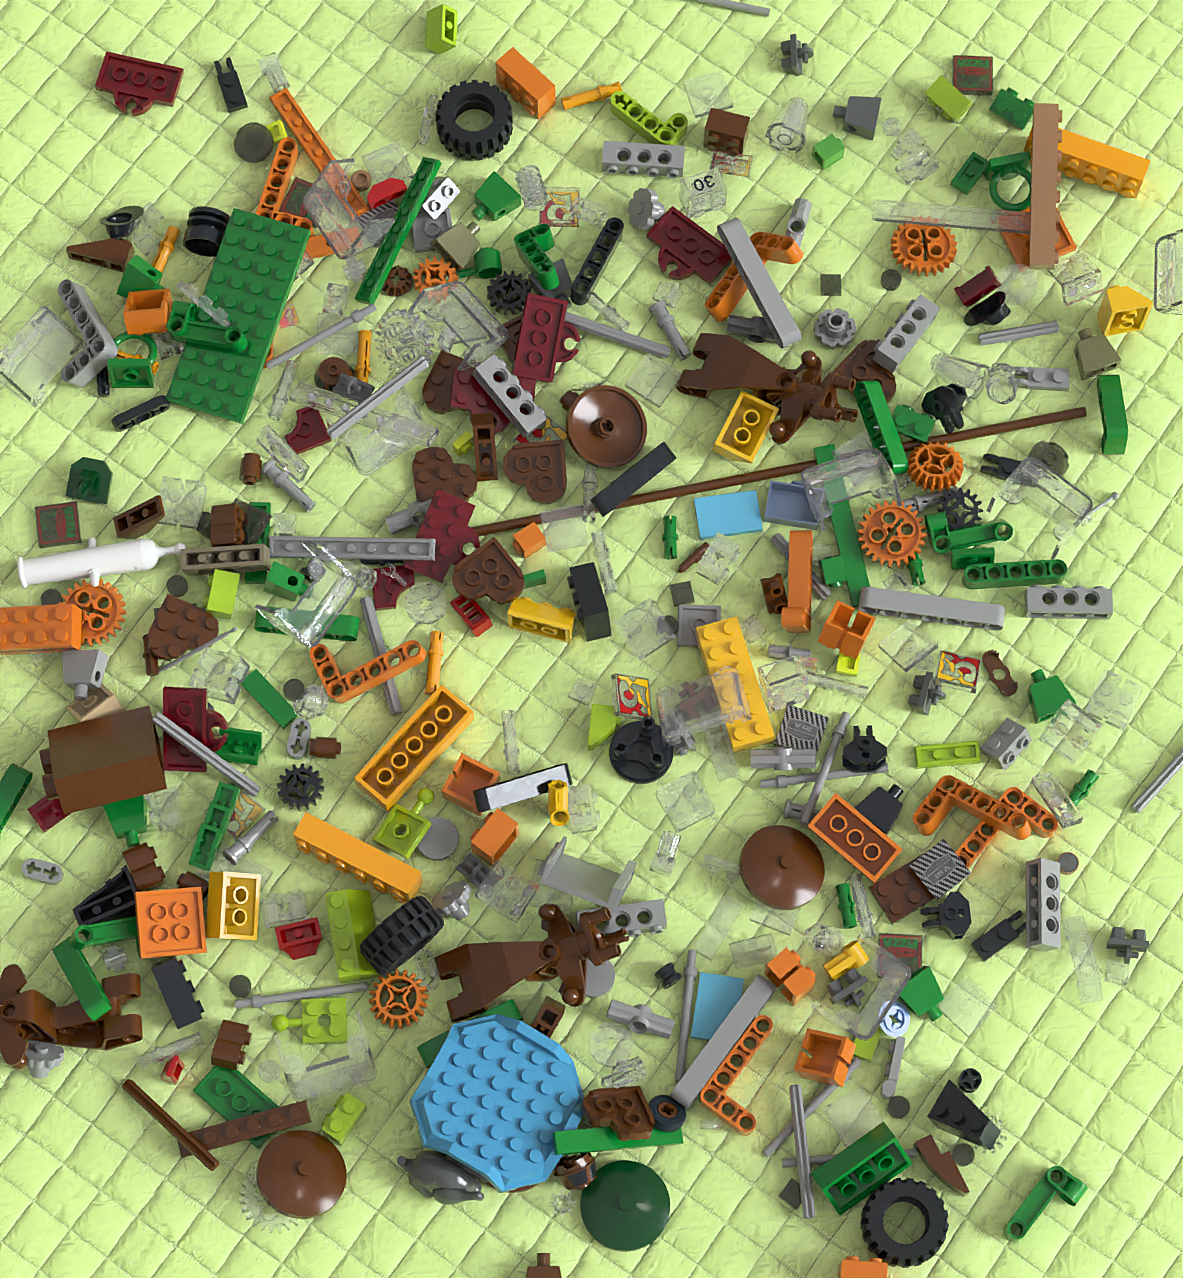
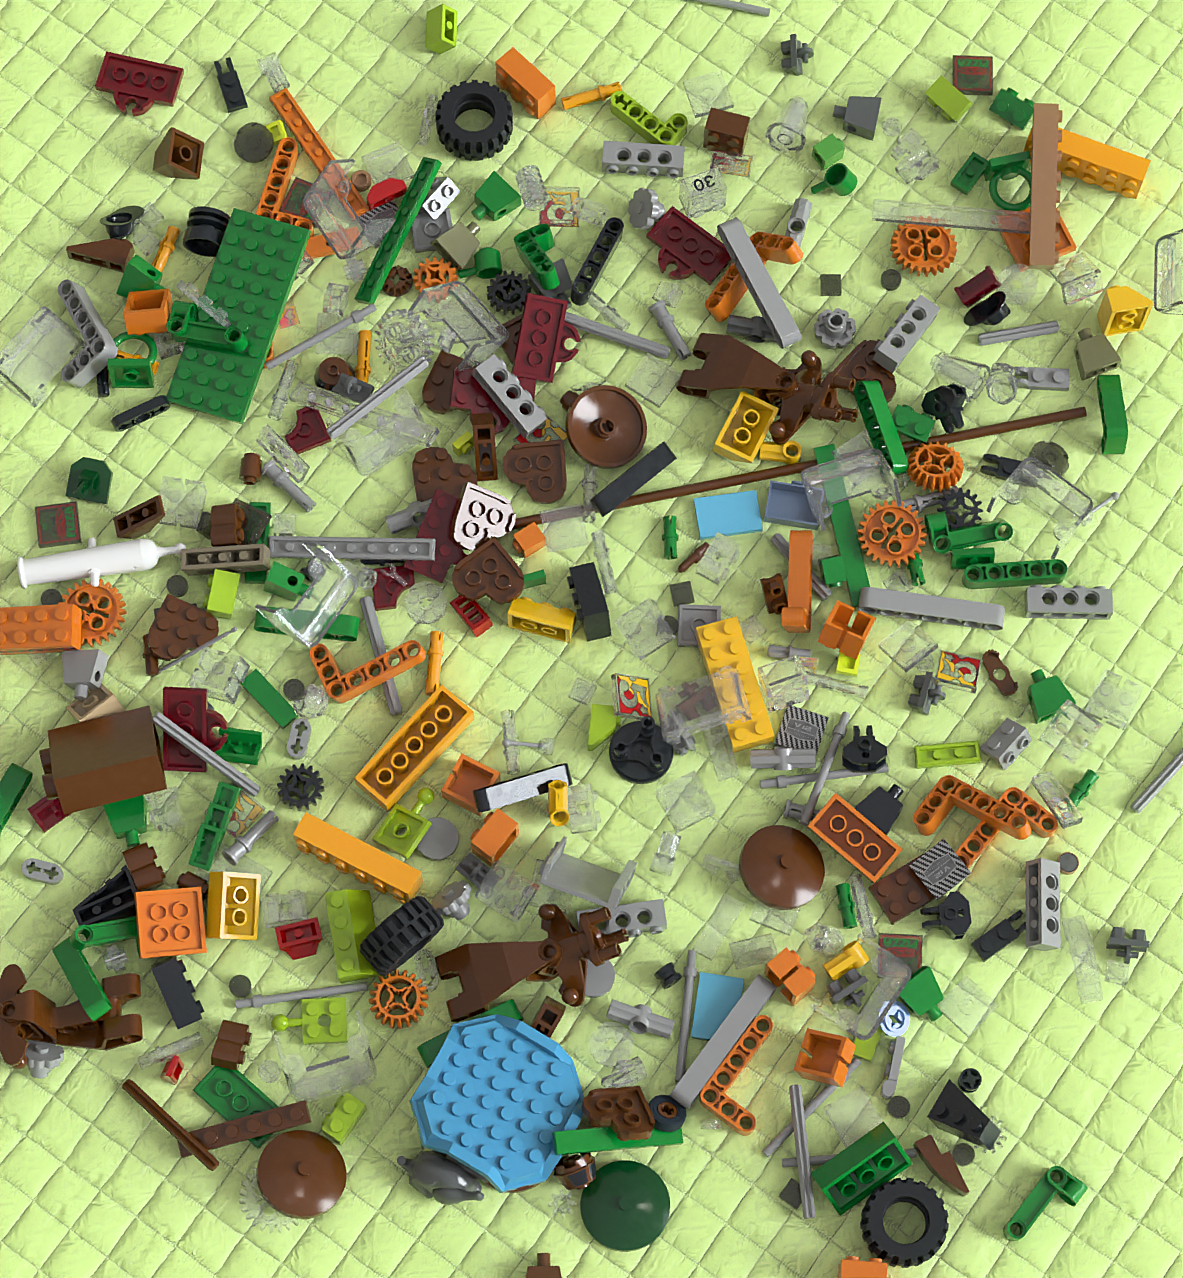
(179, 155): none -> reddish brown slope
(325, 747): reddish brown brick -> none
(480, 516): none -> plate
(545, 745): none -> hinge
(778, 452): none -> yellow piece
(839, 179): none -> green piece

